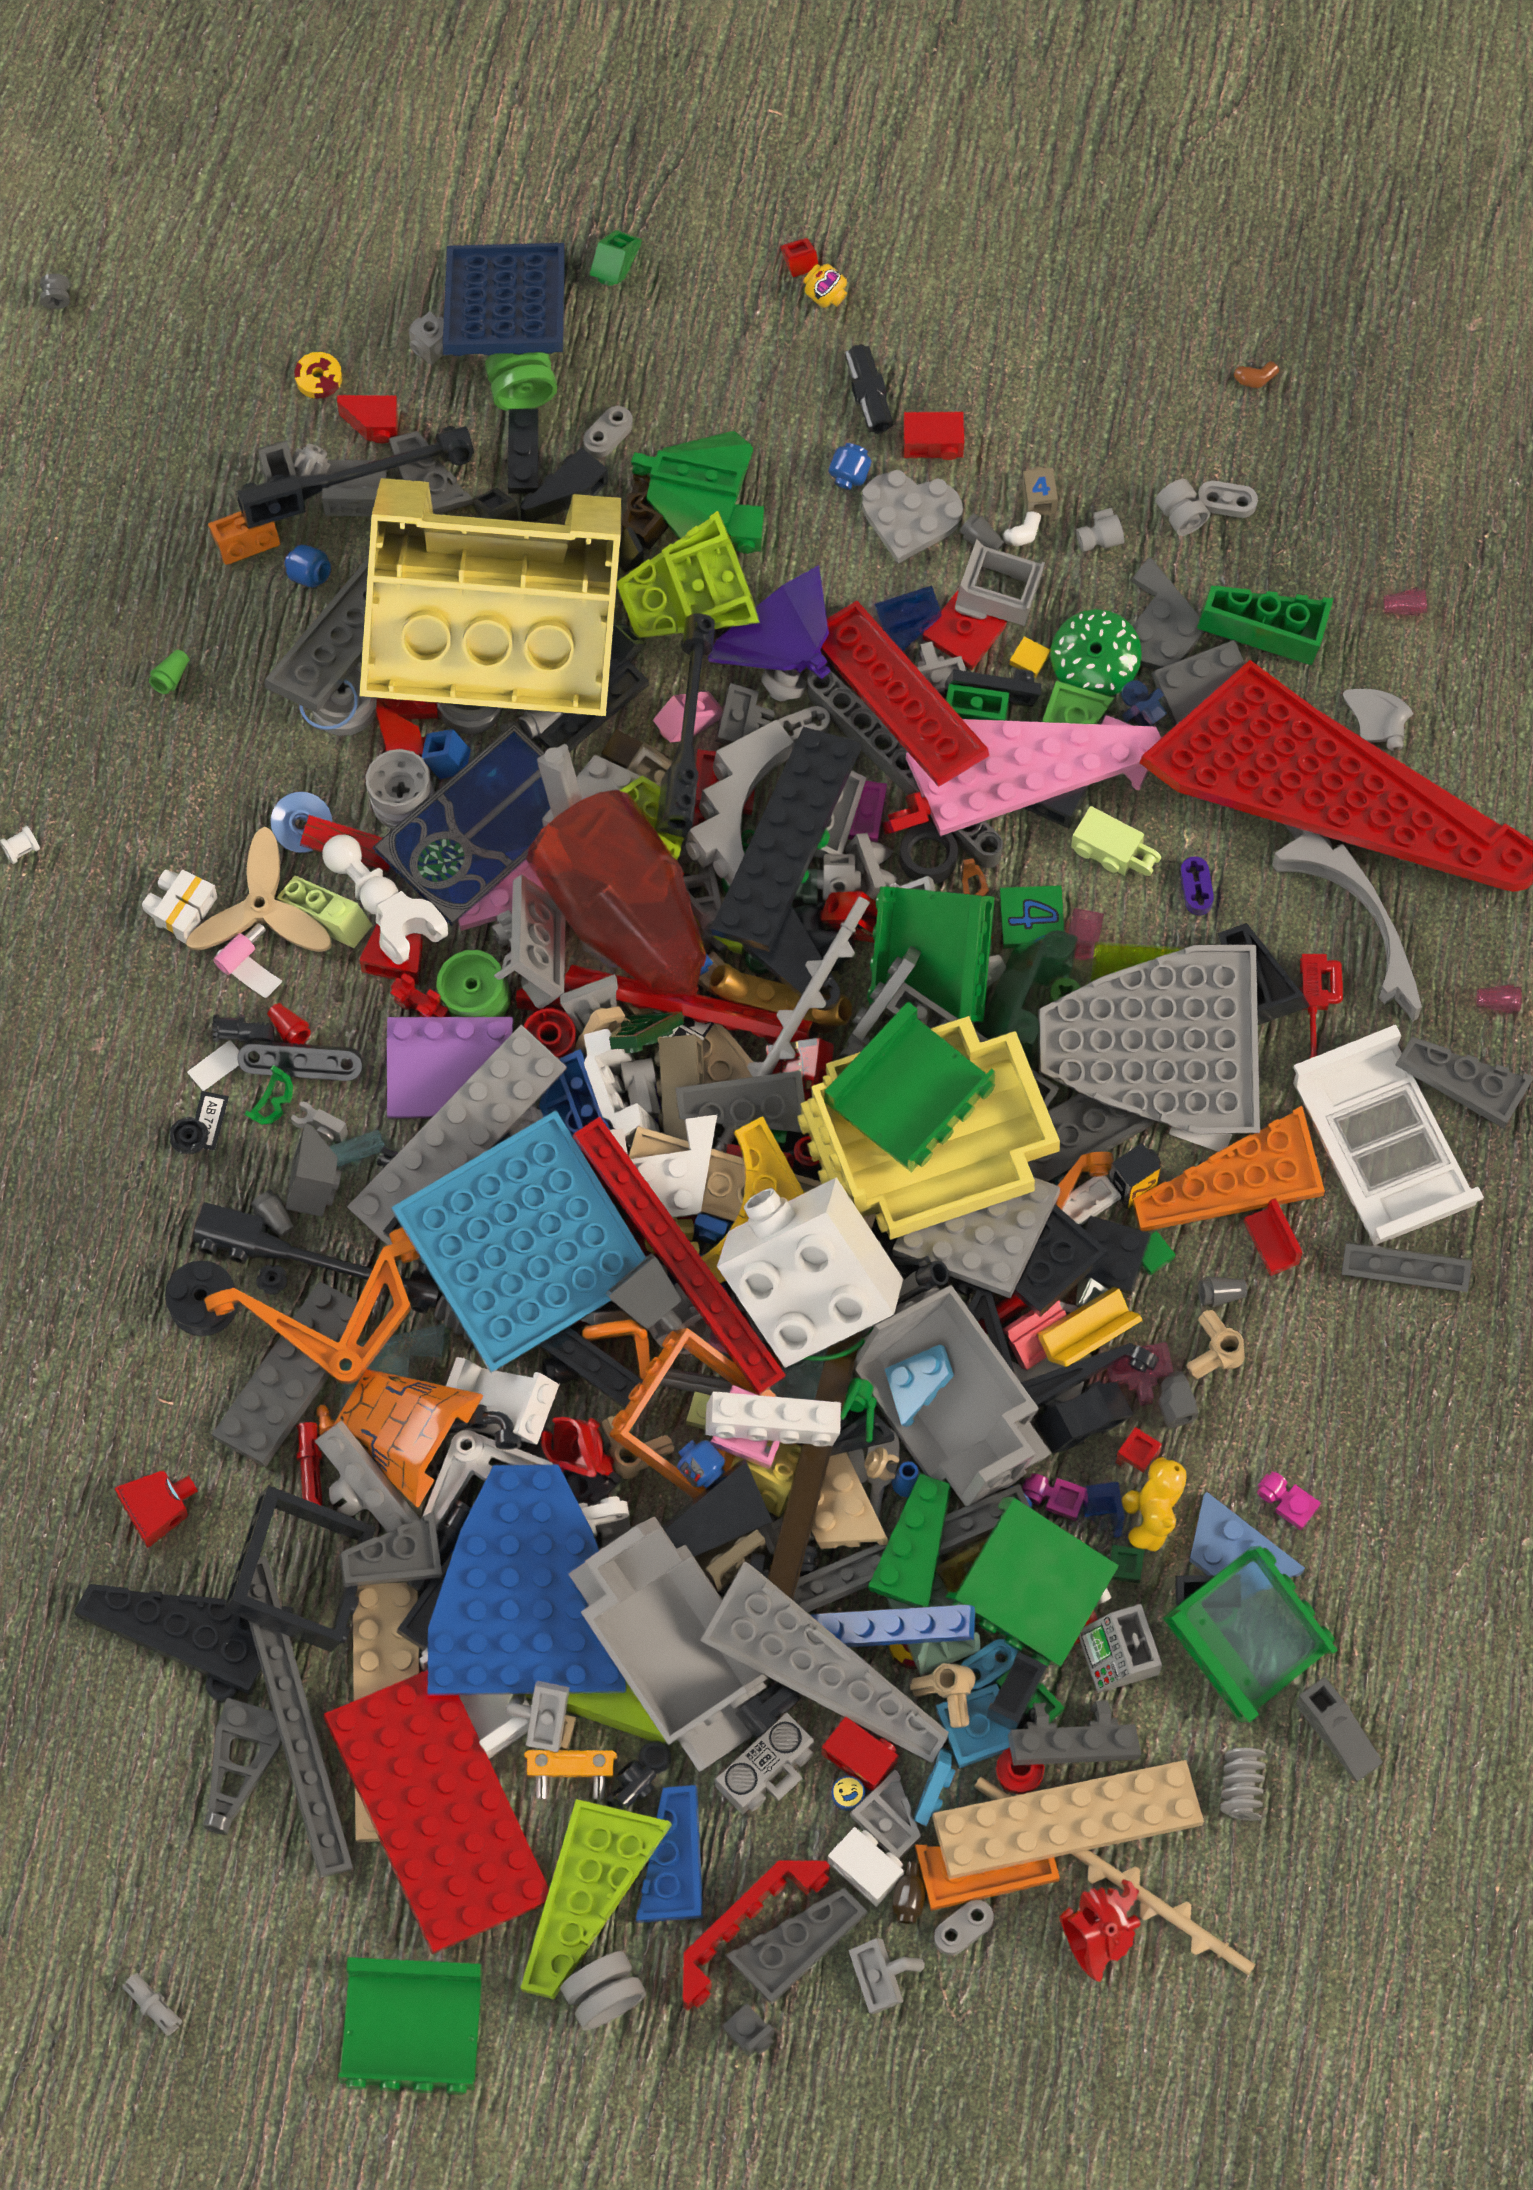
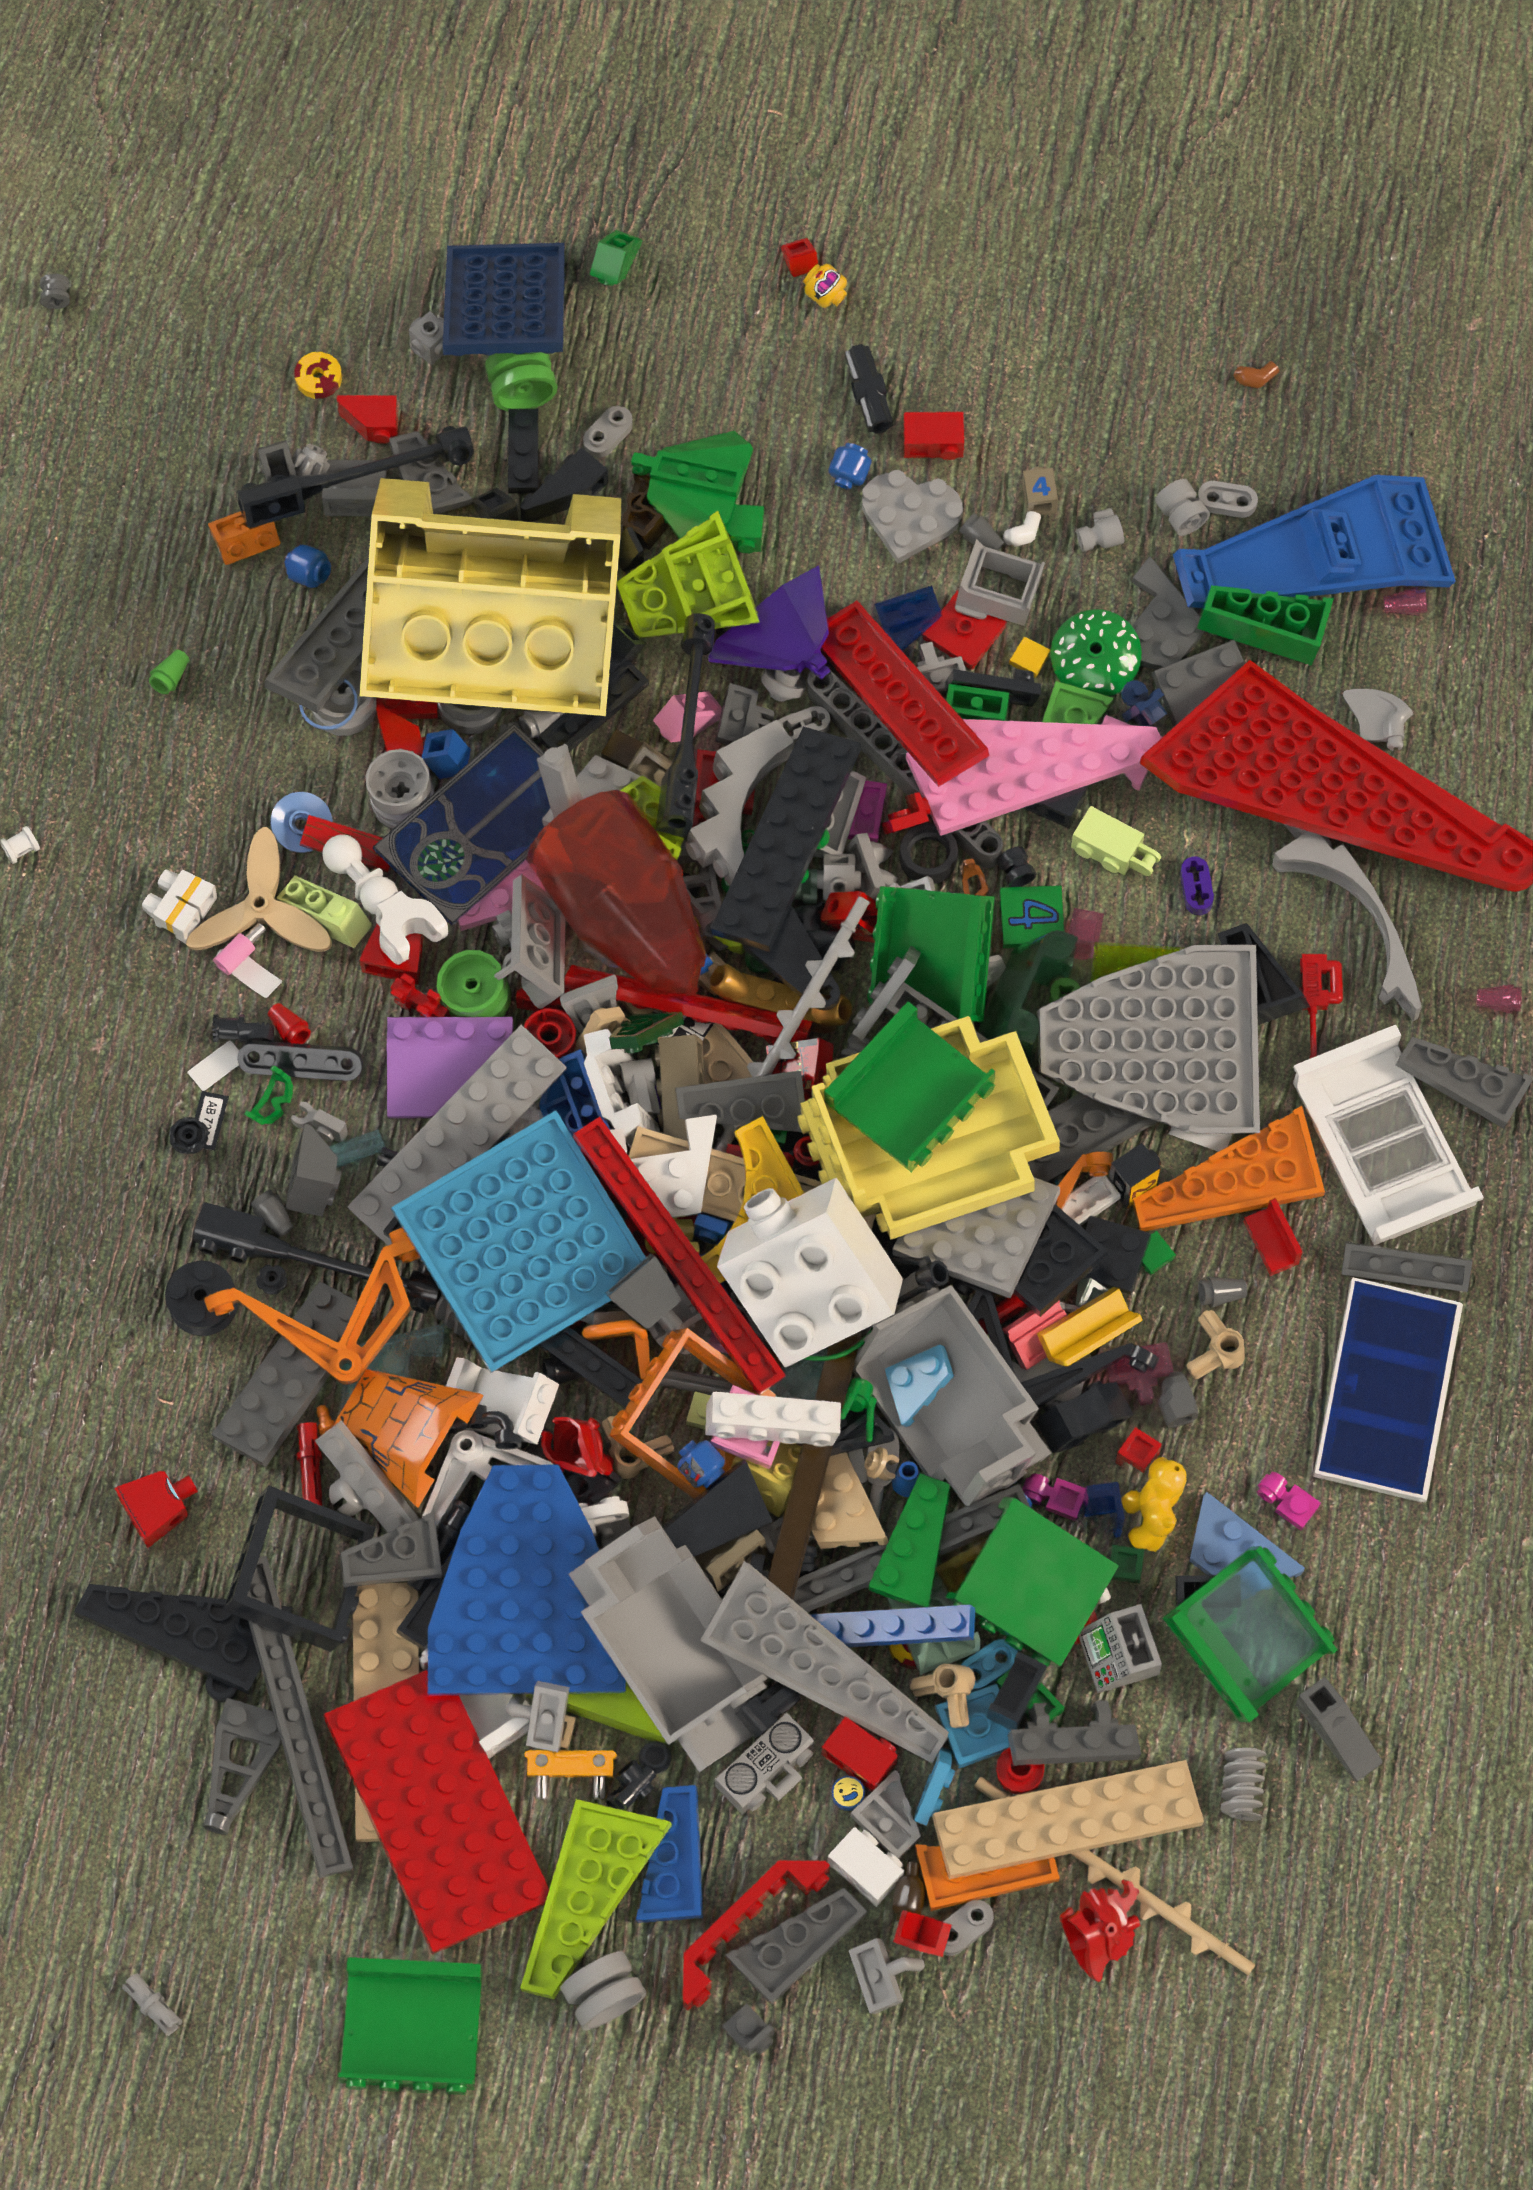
(922, 1933): none -> red panel
(1016, 867): none -> black wheel
(1345, 542): none -> blue wing
(1388, 1390): none -> clear blue door

